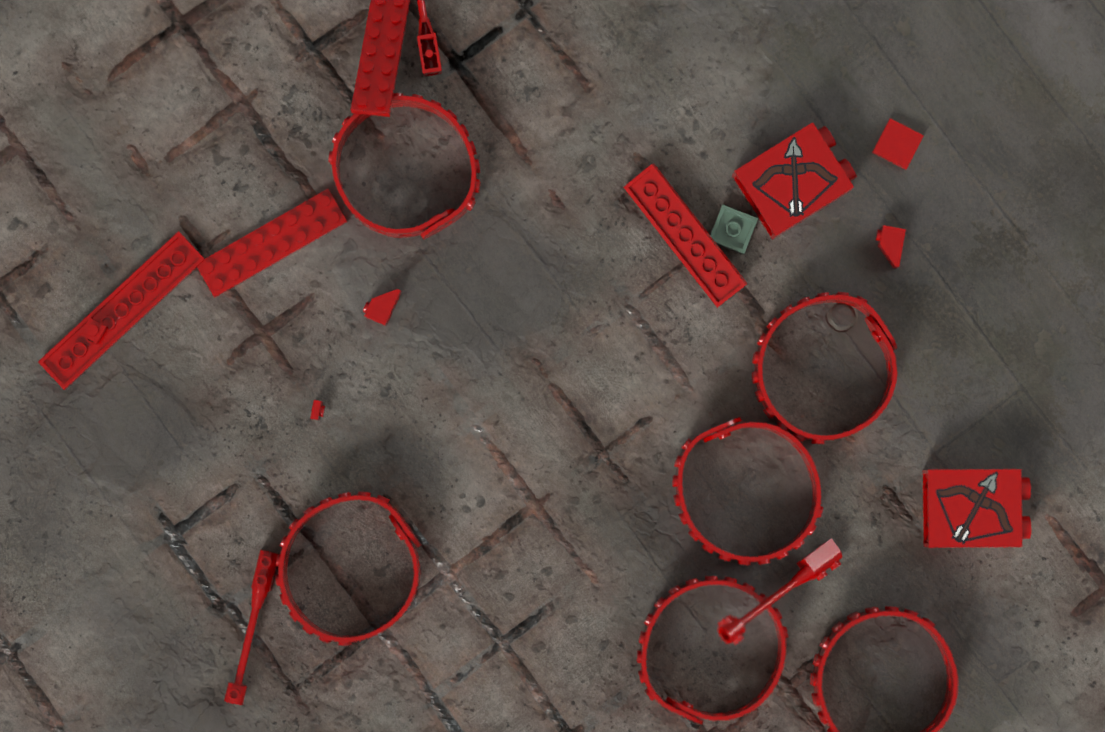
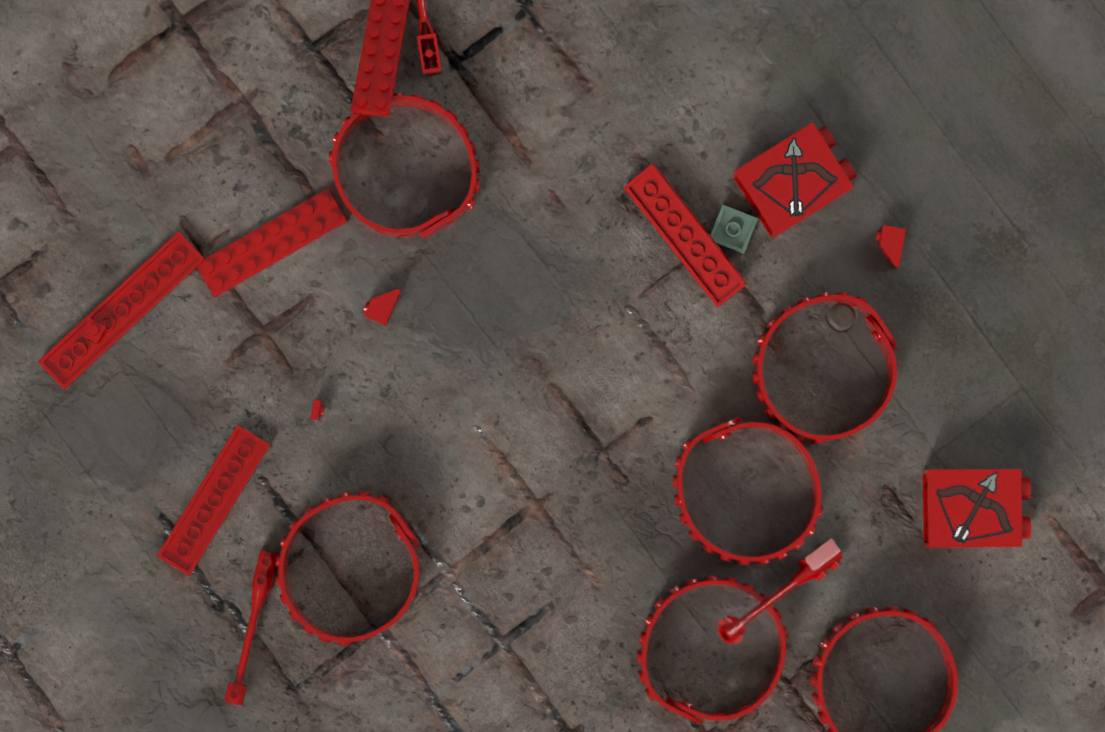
(213, 500): none -> red plate
(897, 144): red tile -> none

